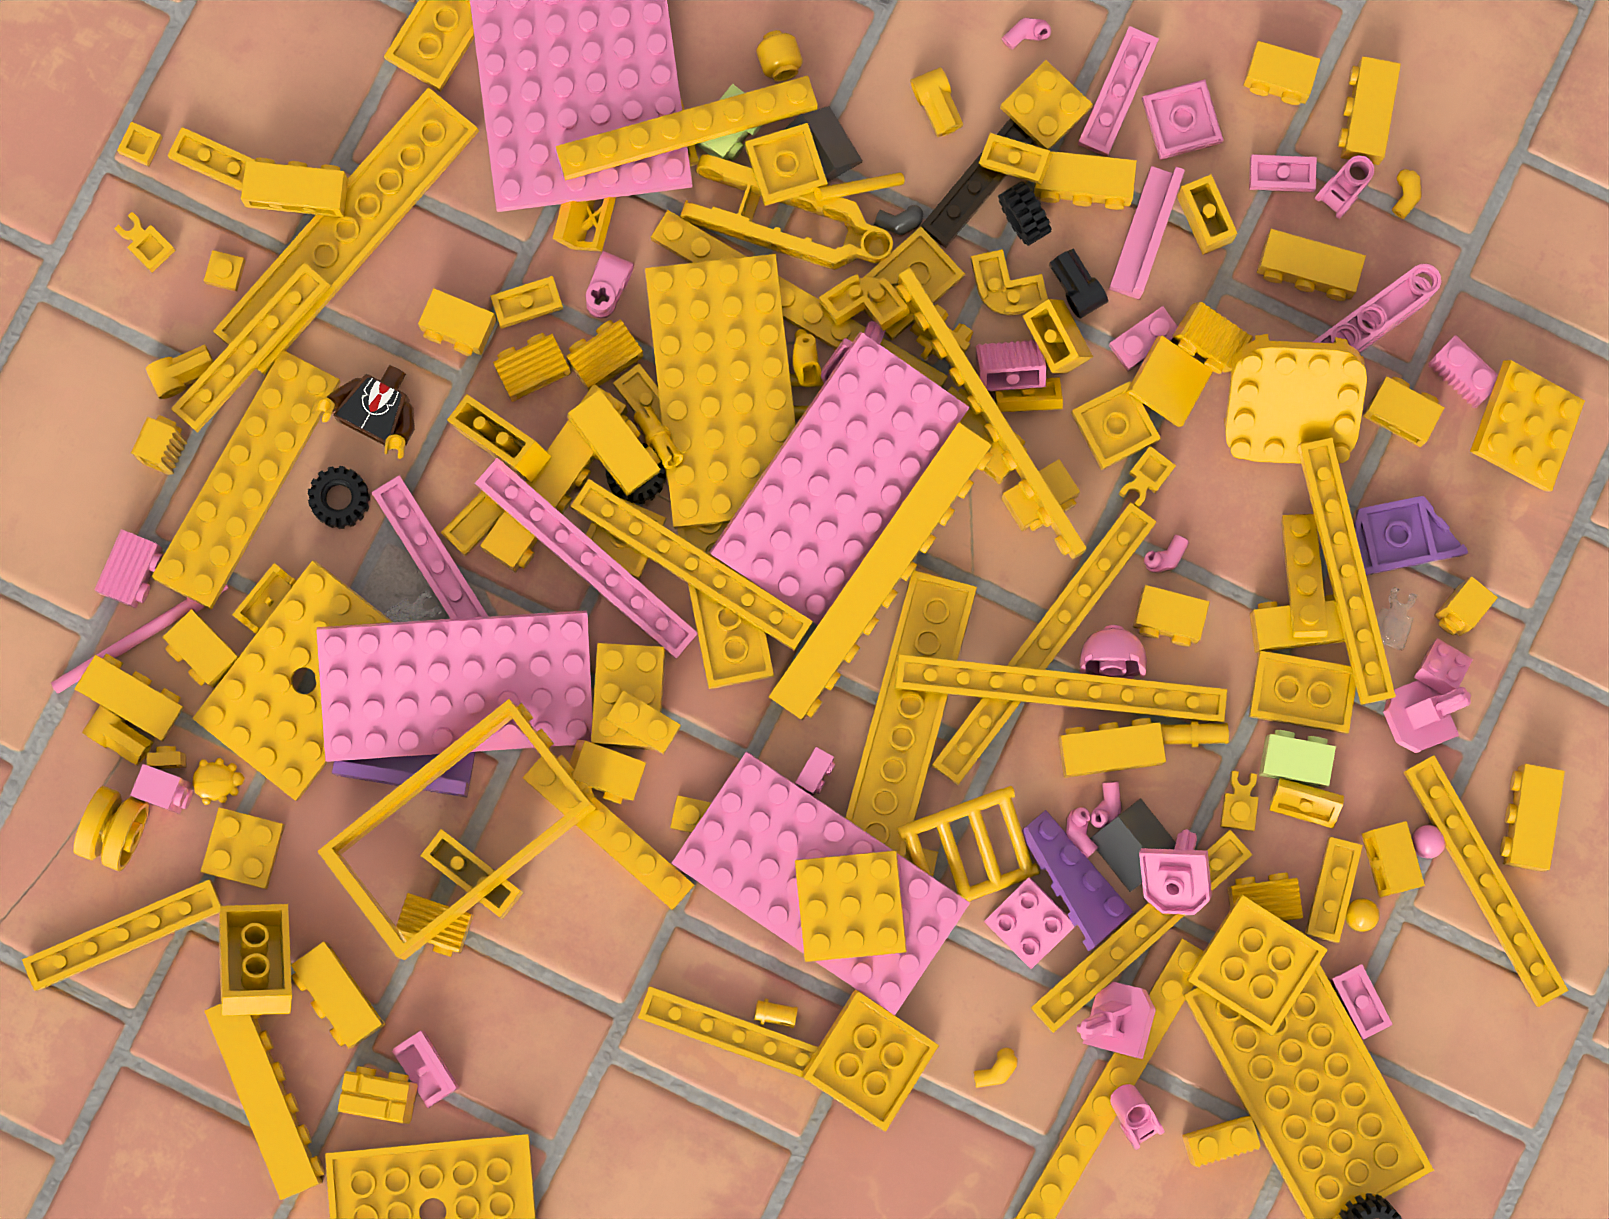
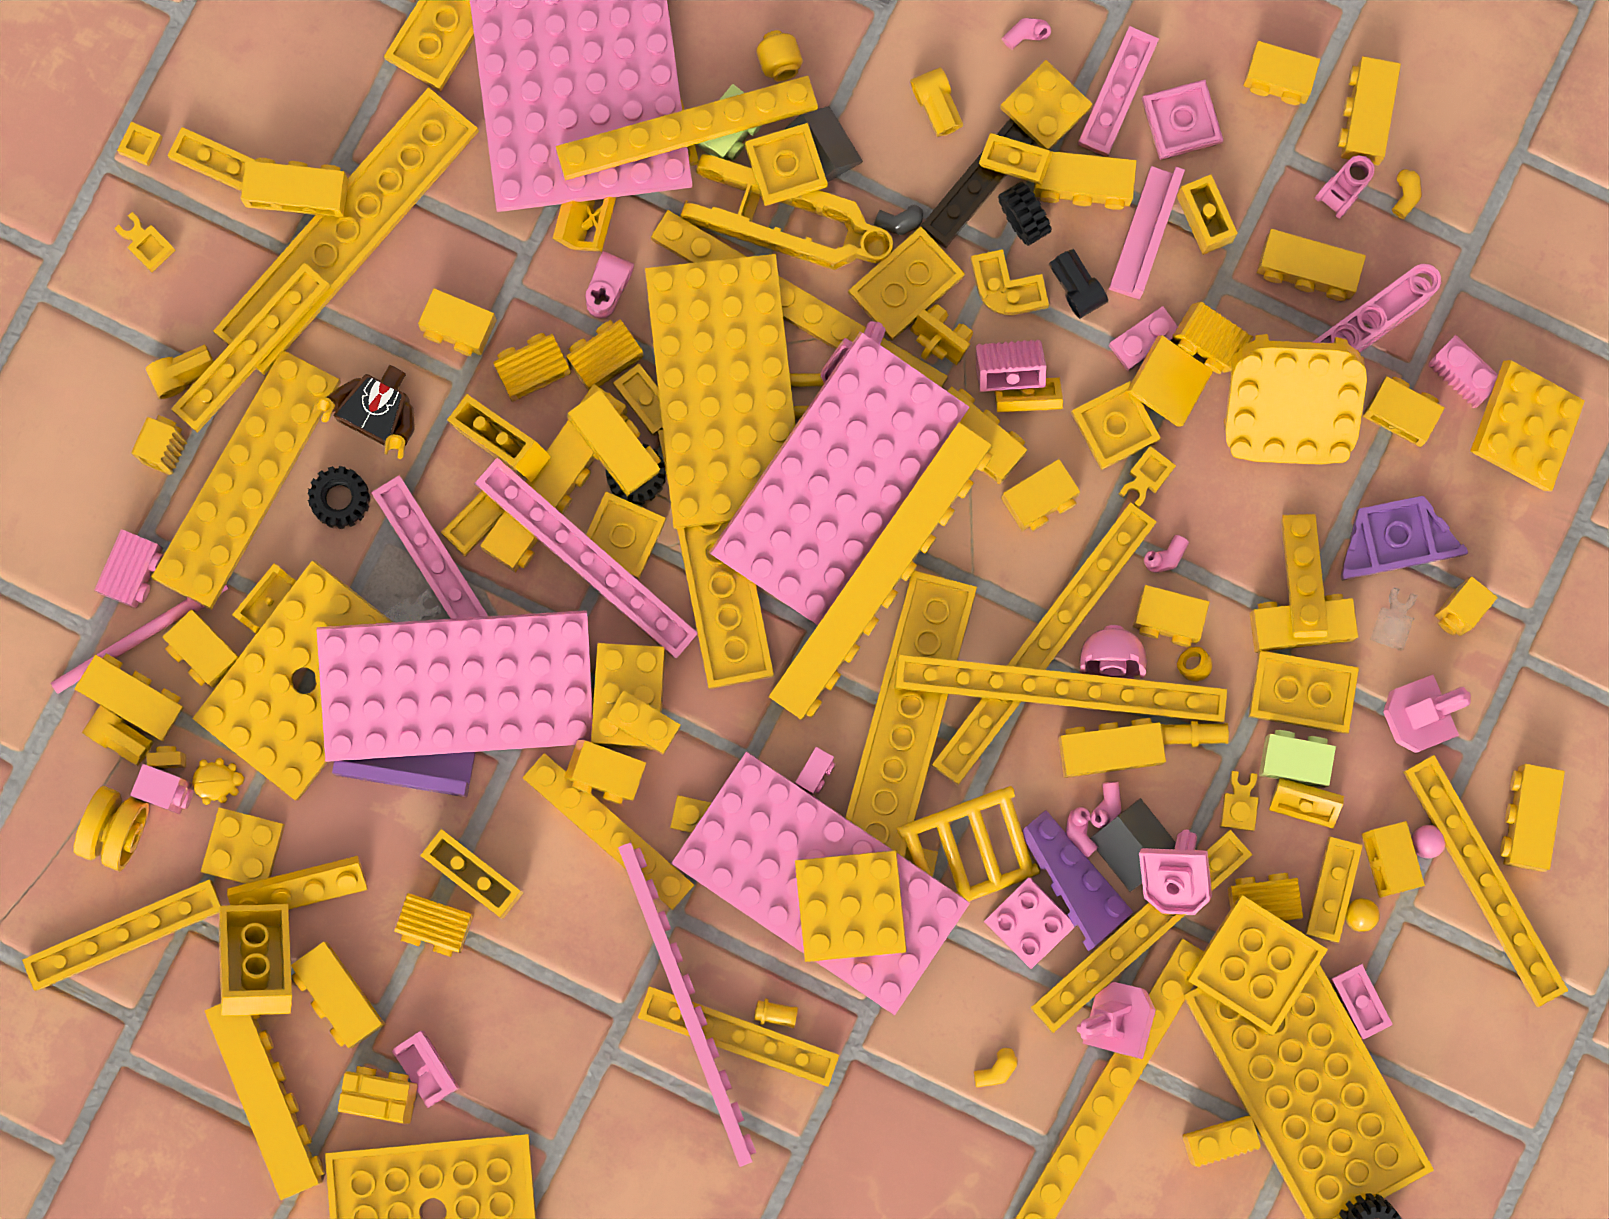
(224, 270): yellow plate -> none
(303, 886): none -> yellow plate
(333, 850): yellow door -> none
(526, 302): yellow plate -> none
(658, 437): yellow pin -> none
(691, 564): yellow plate -> none
(693, 1017): none -> bright pink plate
(806, 359): yellow piece -> none
(859, 186): yellow bar -> none
(865, 293): yellow plate -> none
(869, 1060): yellow plate -> none
(997, 426): yellow plate -> none
(1057, 336): yellow brick -> none
(1135, 1115): bright pink piece -> none
(1199, 673): none -> yellow piece
(1282, 173): bright pink plate -> none
(1346, 571): yellow plate -> none
(1443, 667): bright pink piece -> none

